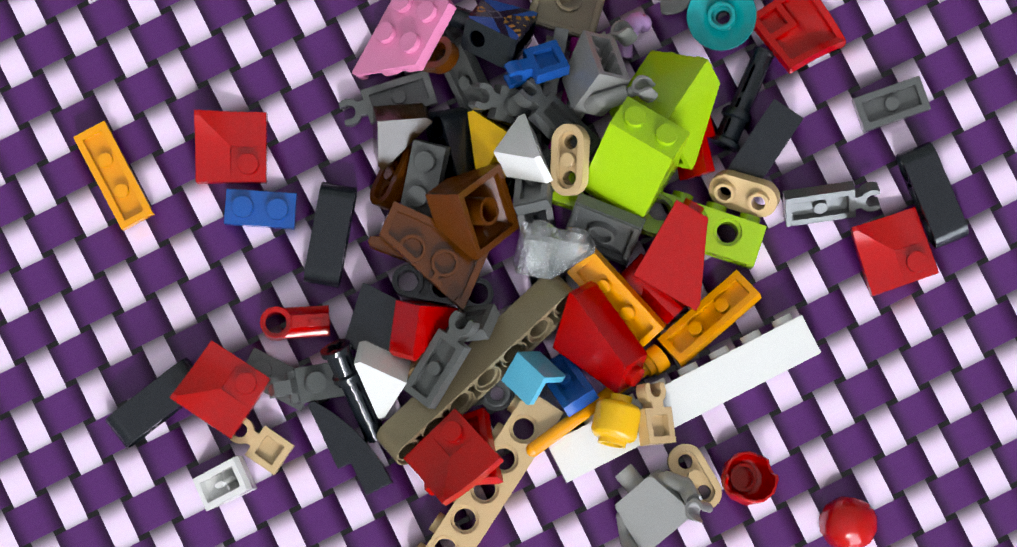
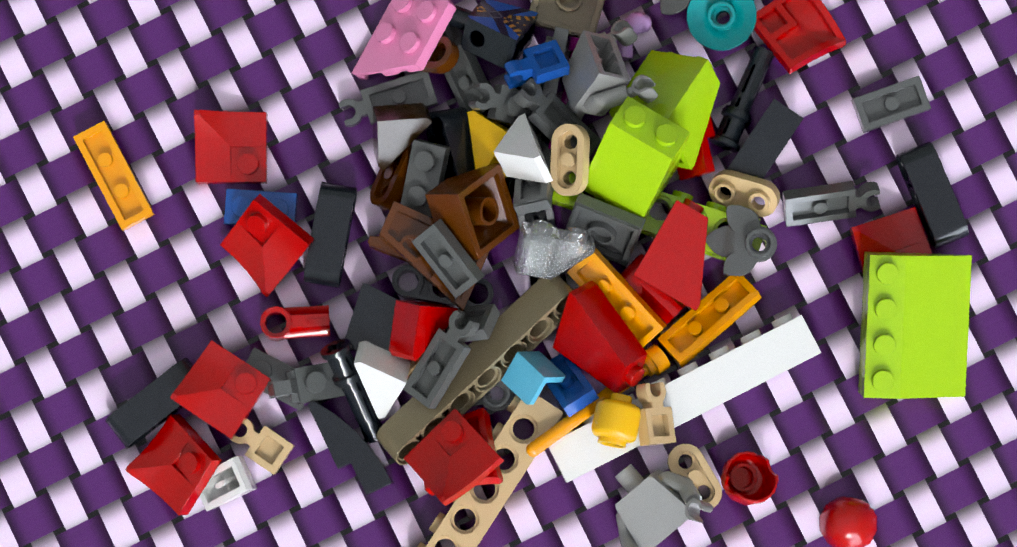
(176, 464): none -> red plate
(266, 243): none -> red plate
(448, 258): none -> dark grey plate
(736, 240): none -> dark grey plate
(914, 325): none -> lime slope

